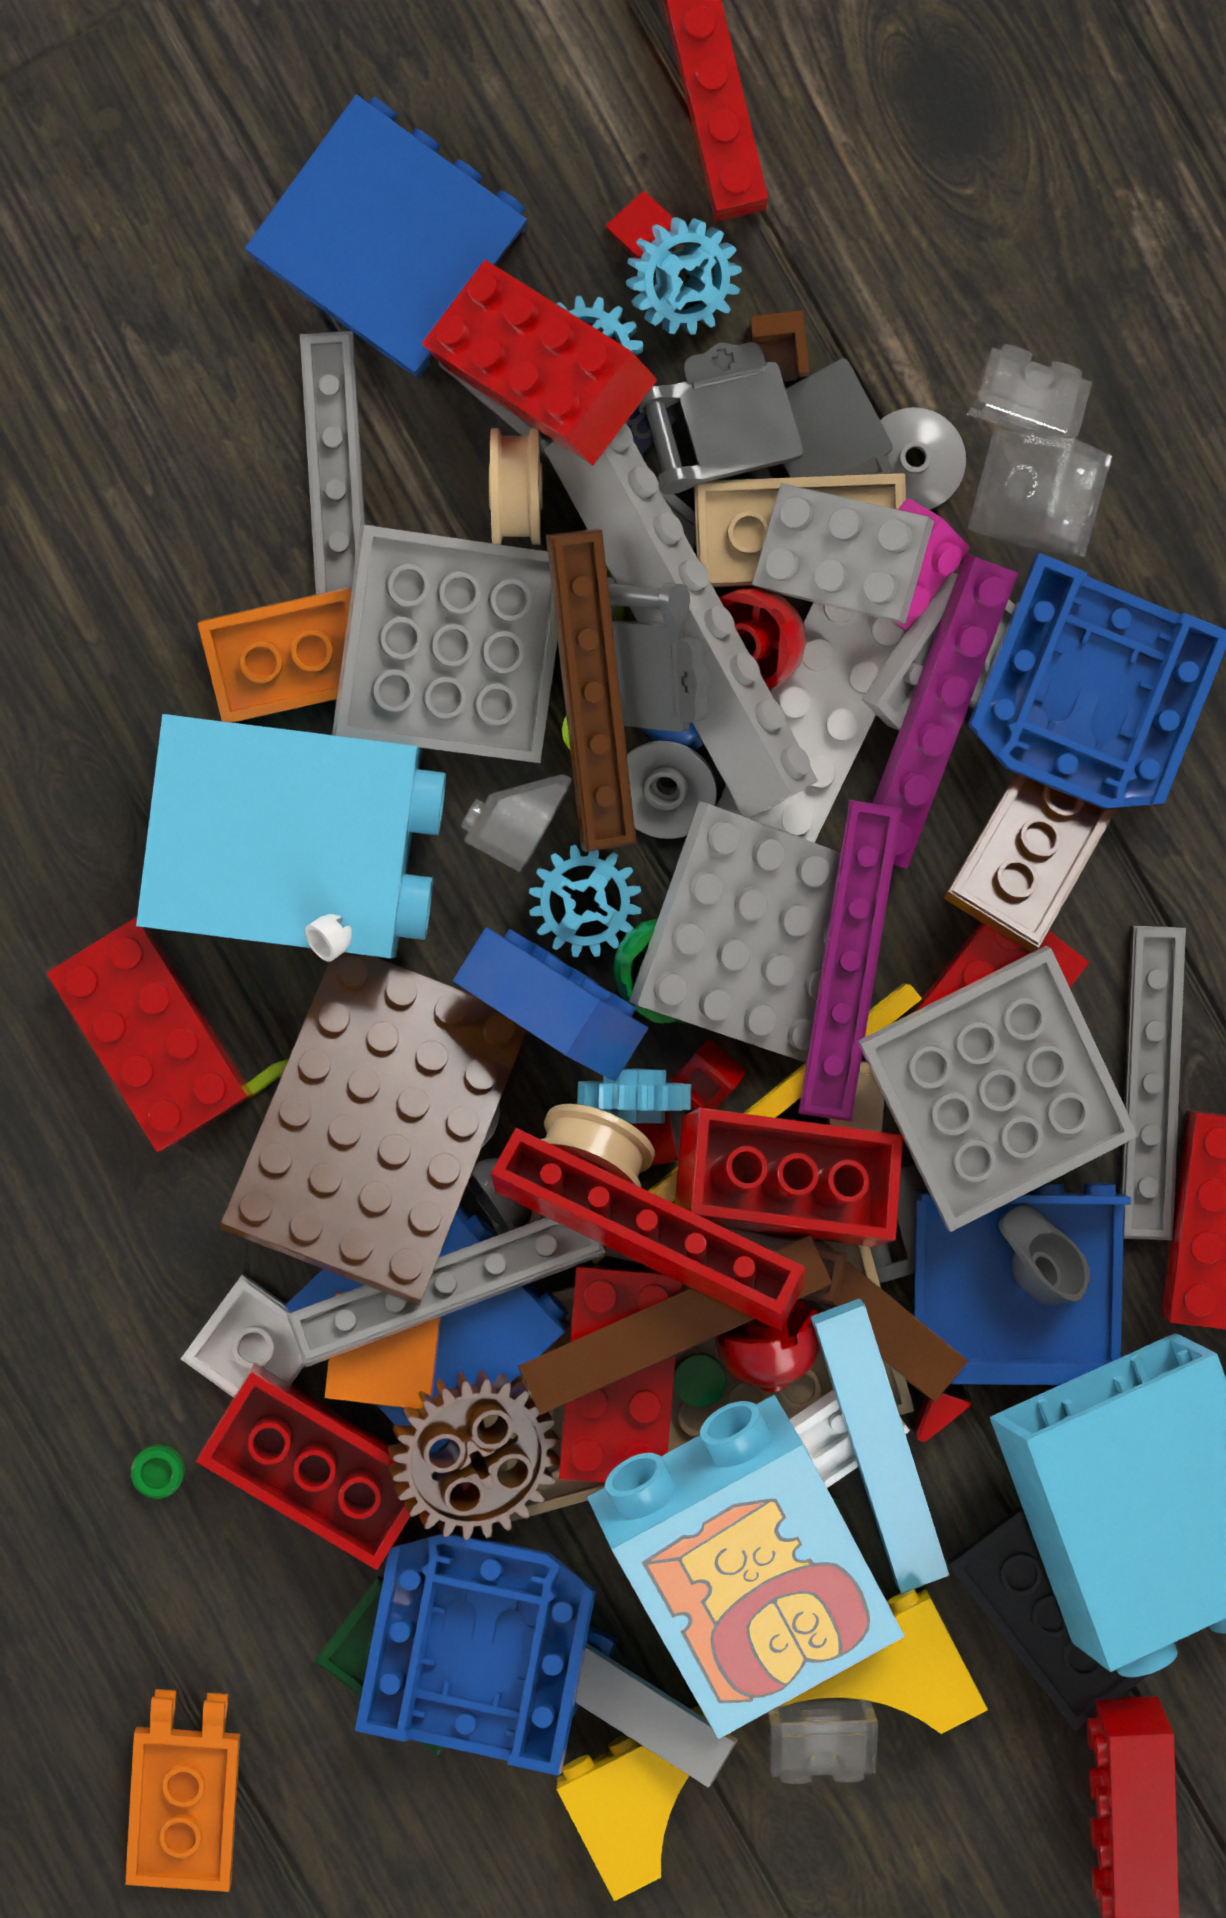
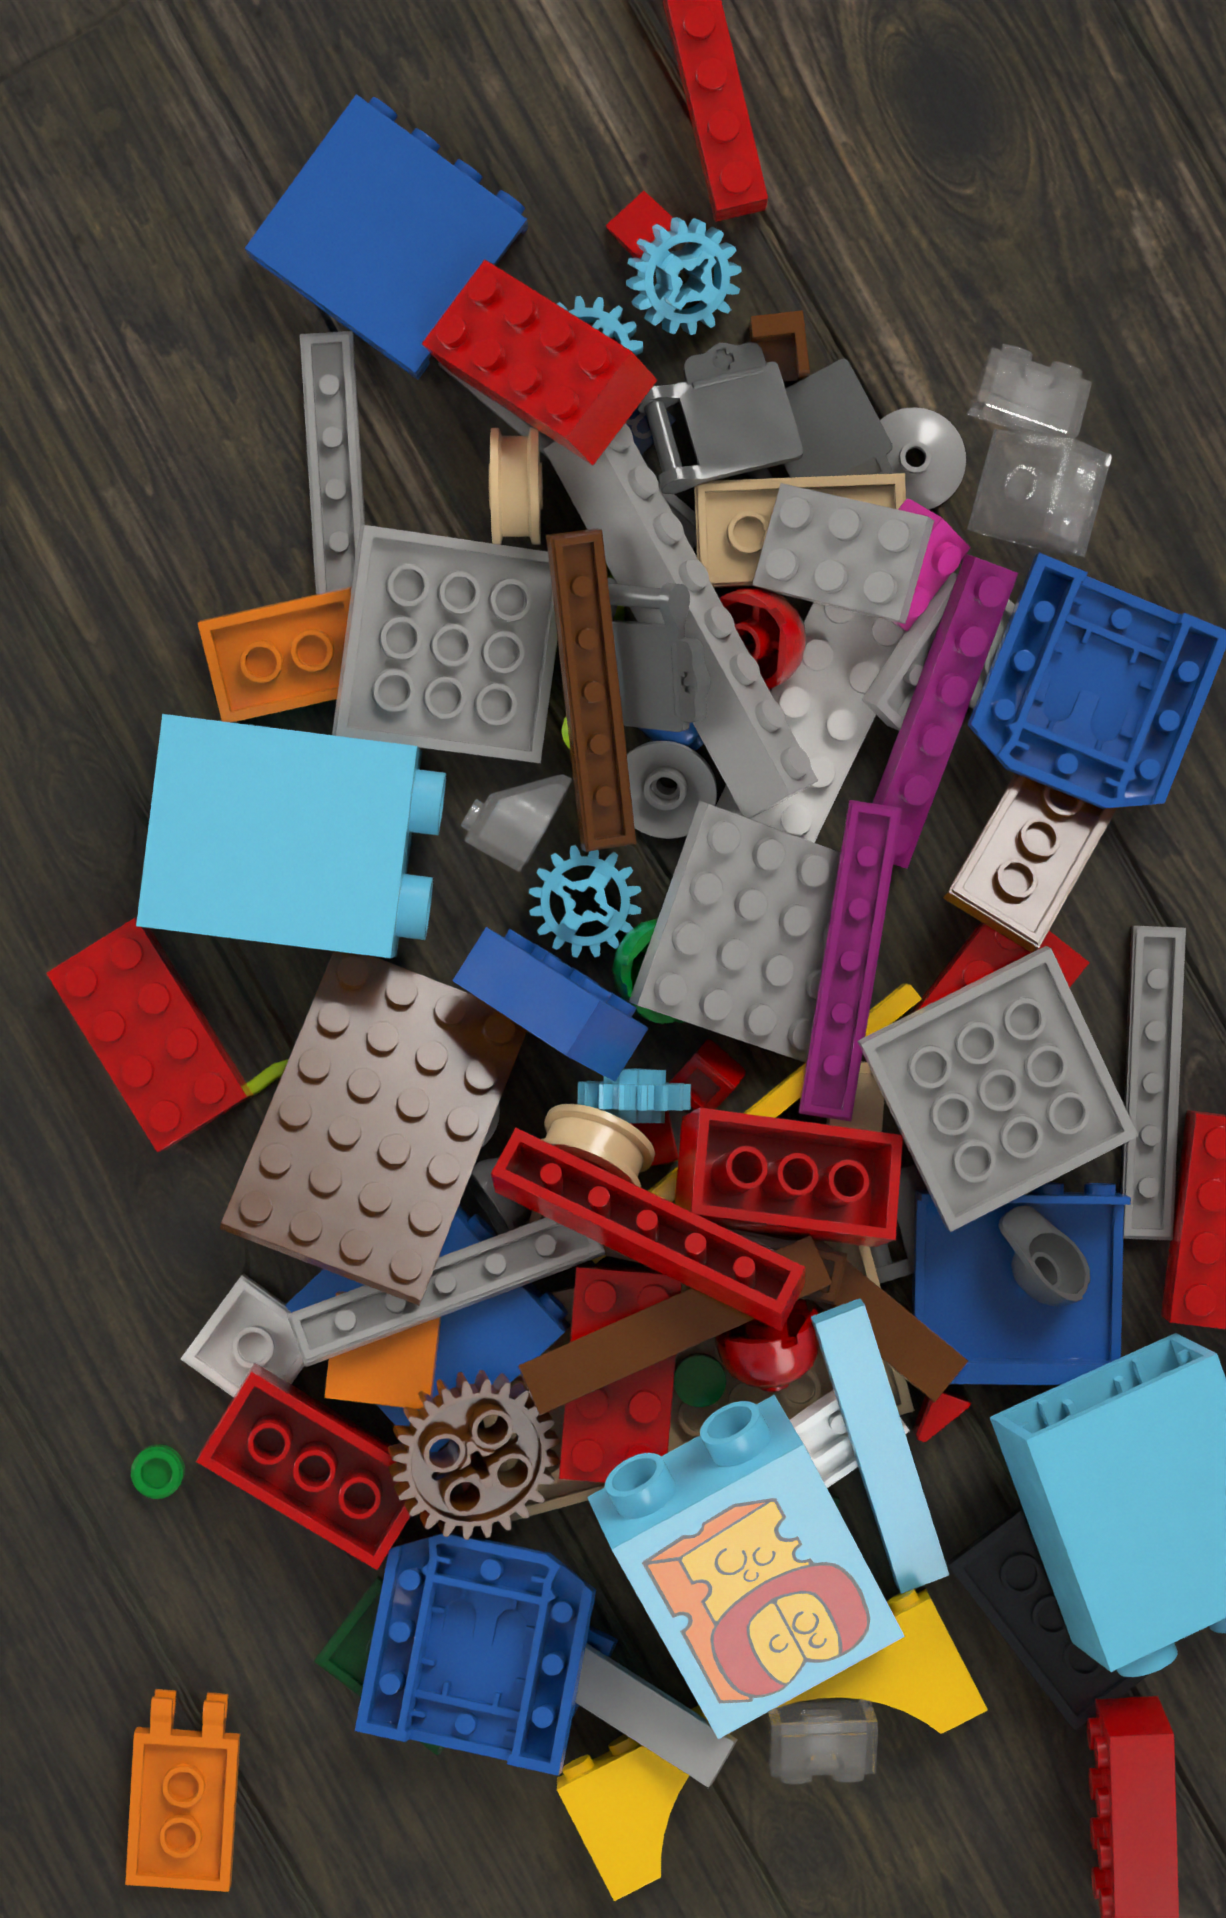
(328, 937): white hinge -> none

